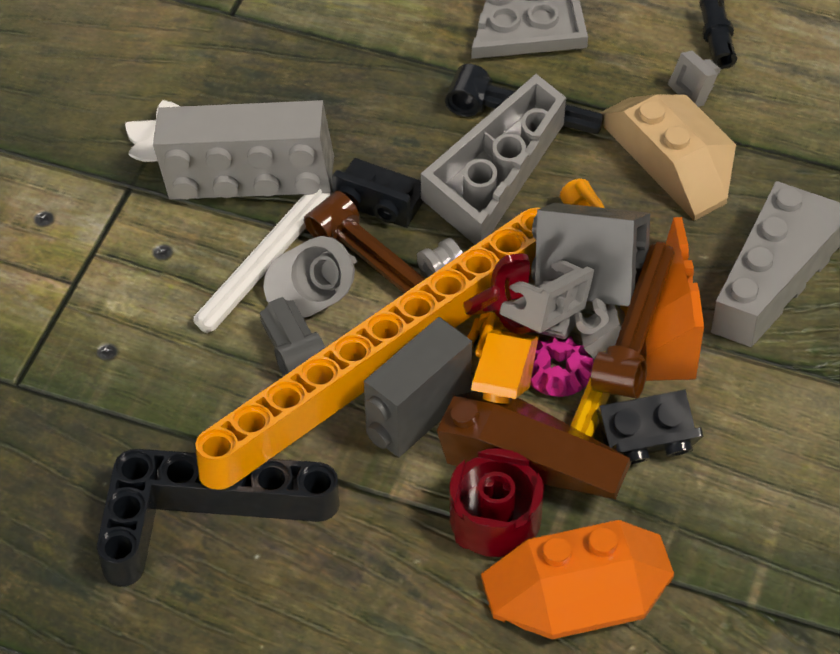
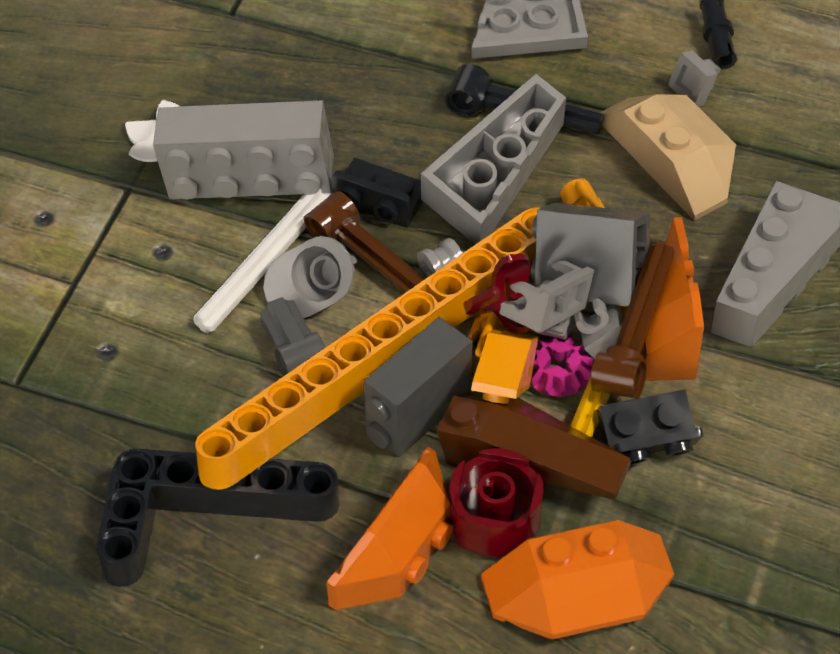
(397, 542): none -> orange wedge

